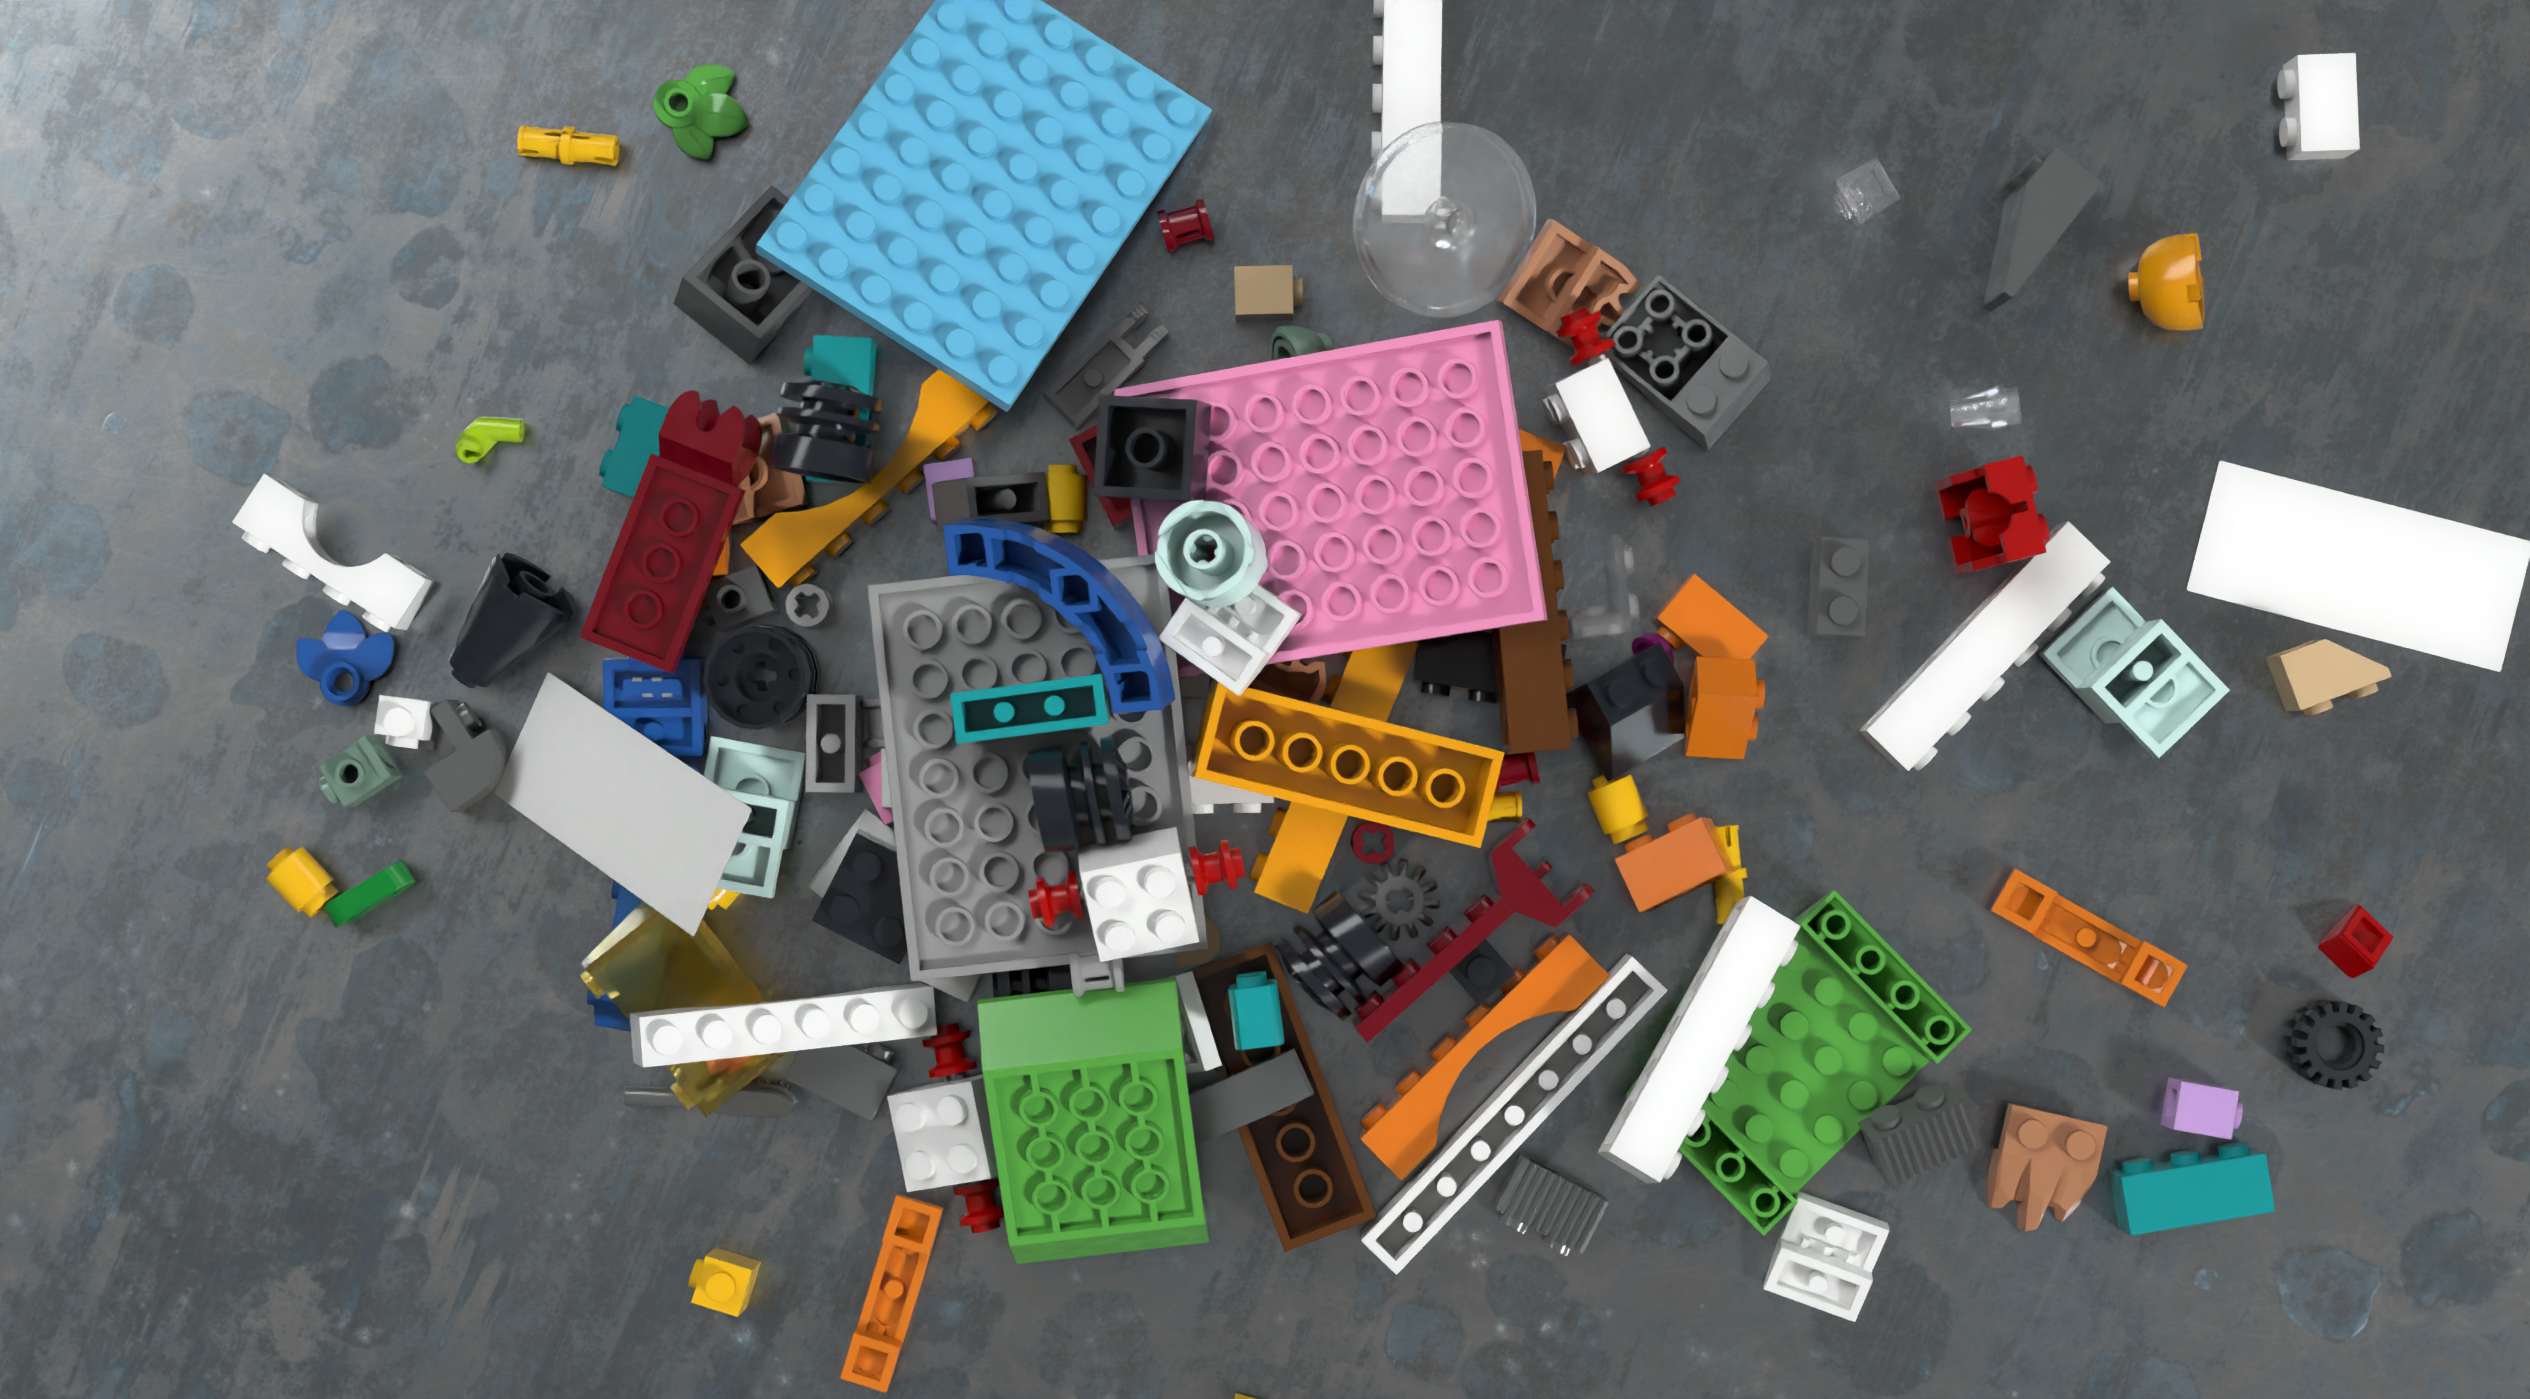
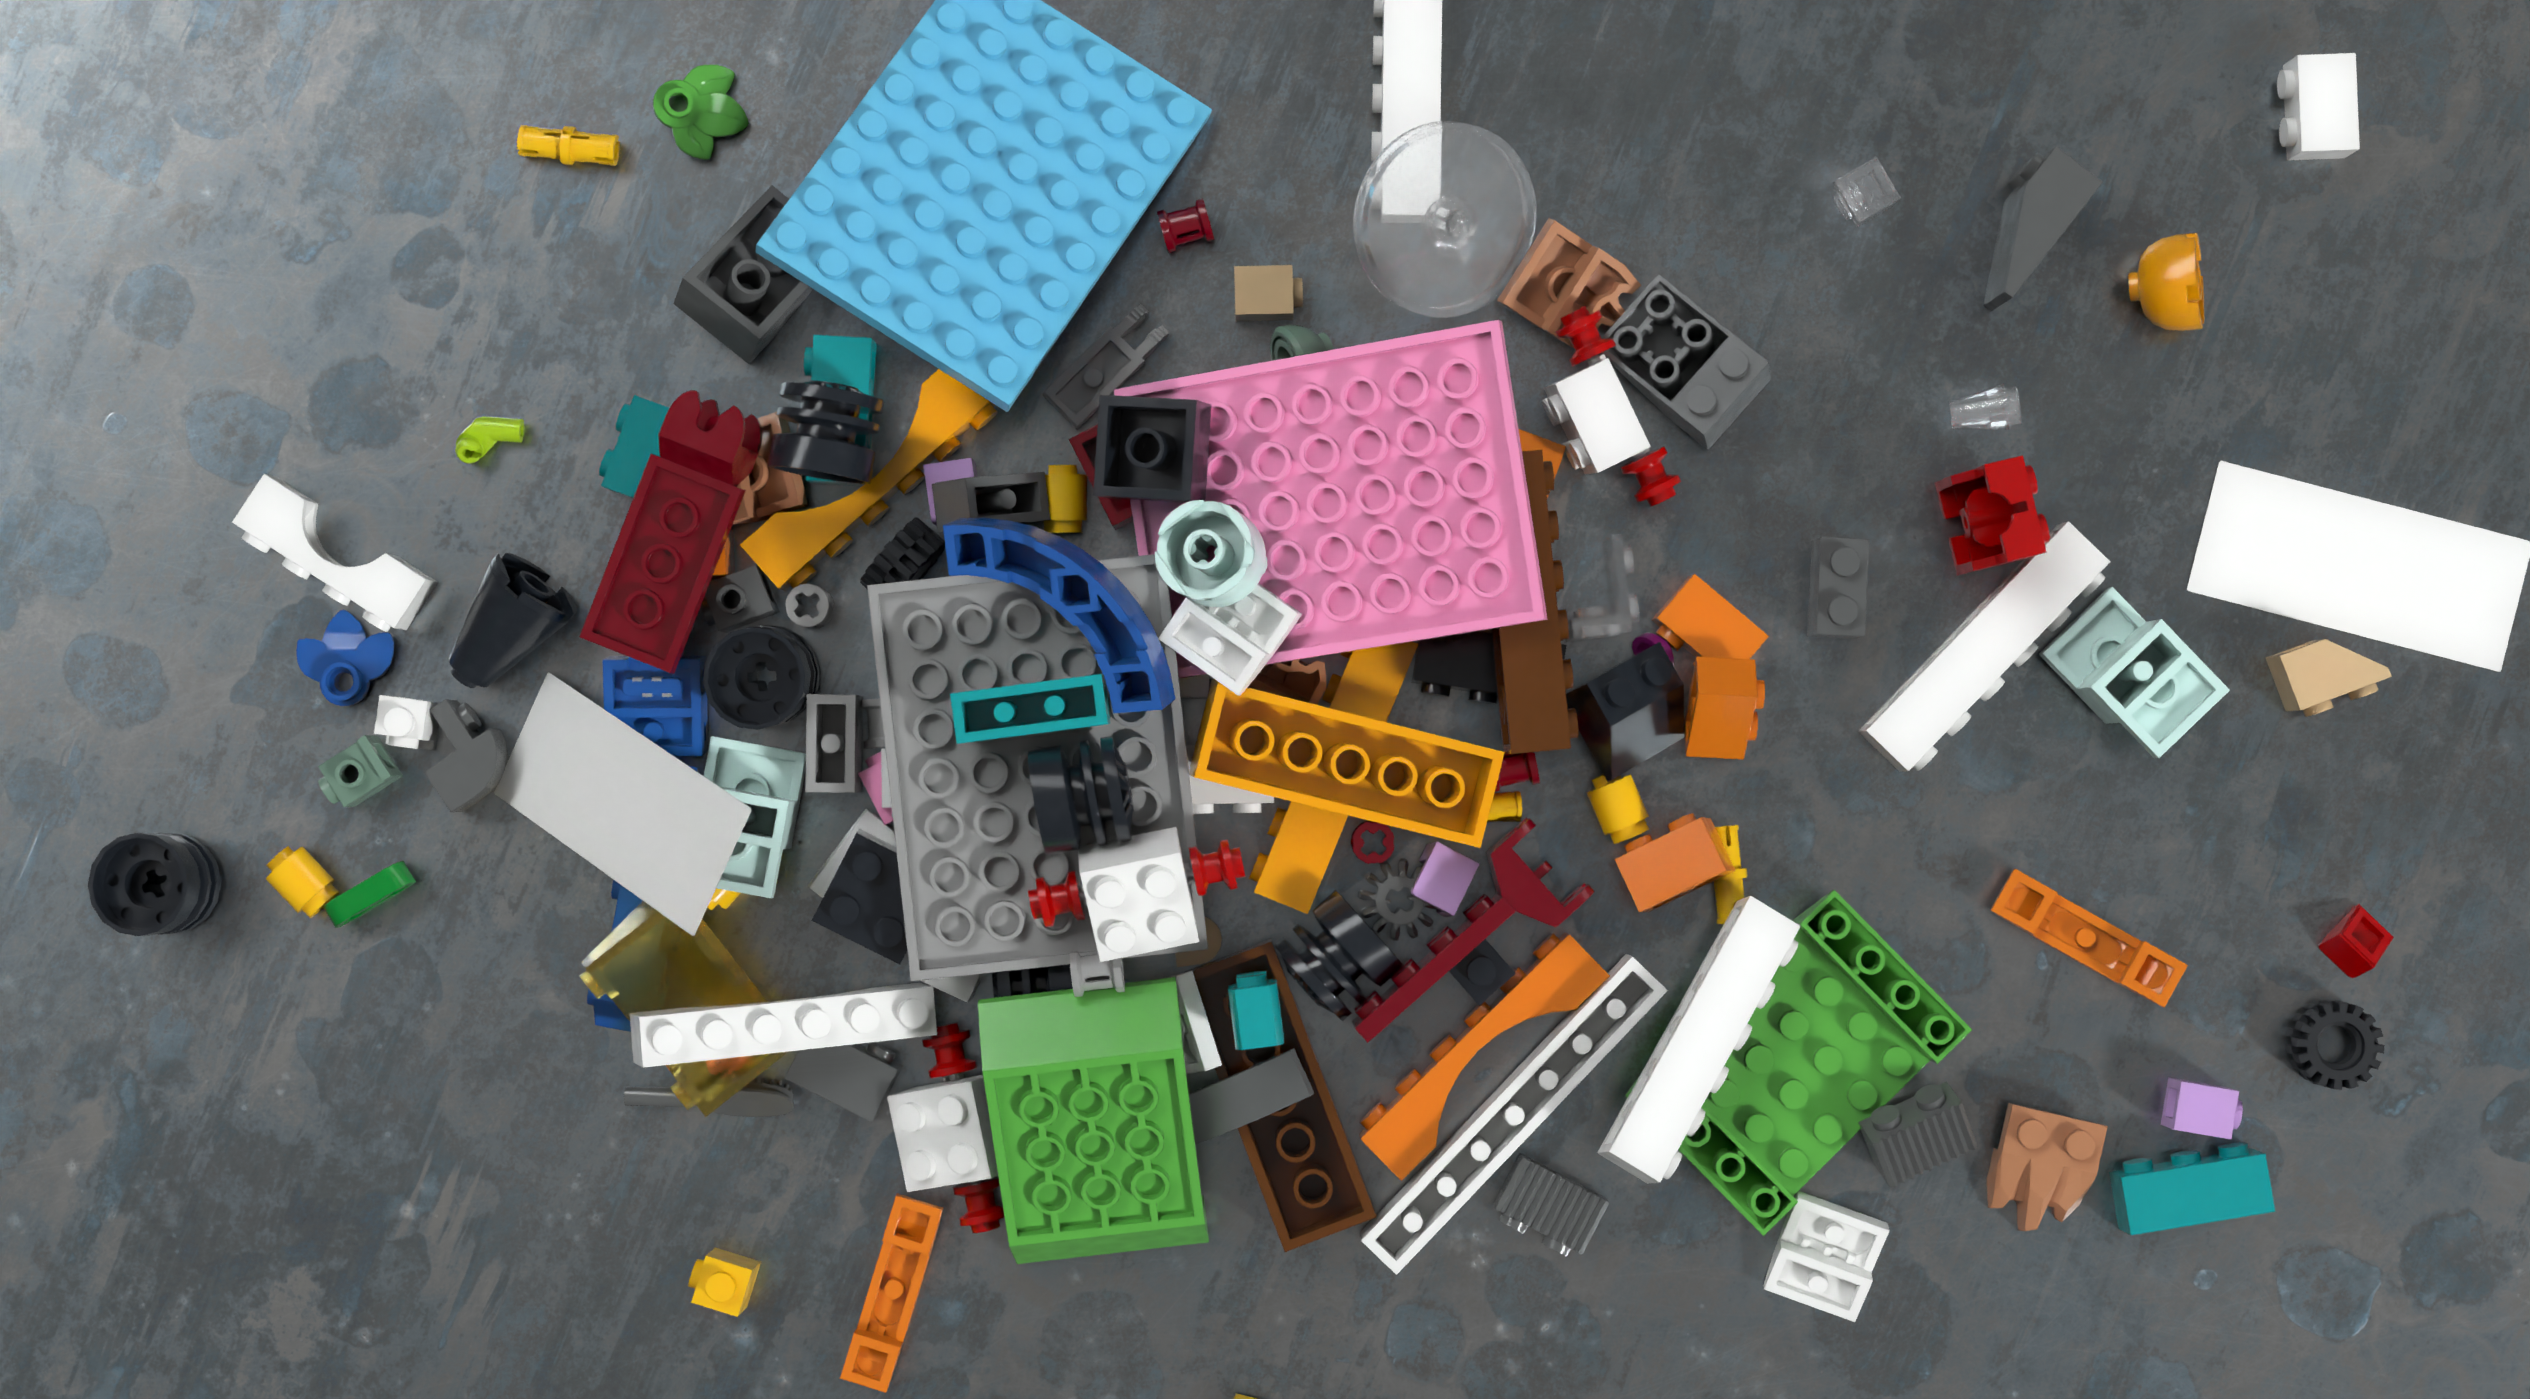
(129, 878): none -> black wheel
(905, 556): none -> black tyre
(1443, 878): none -> lavender panel

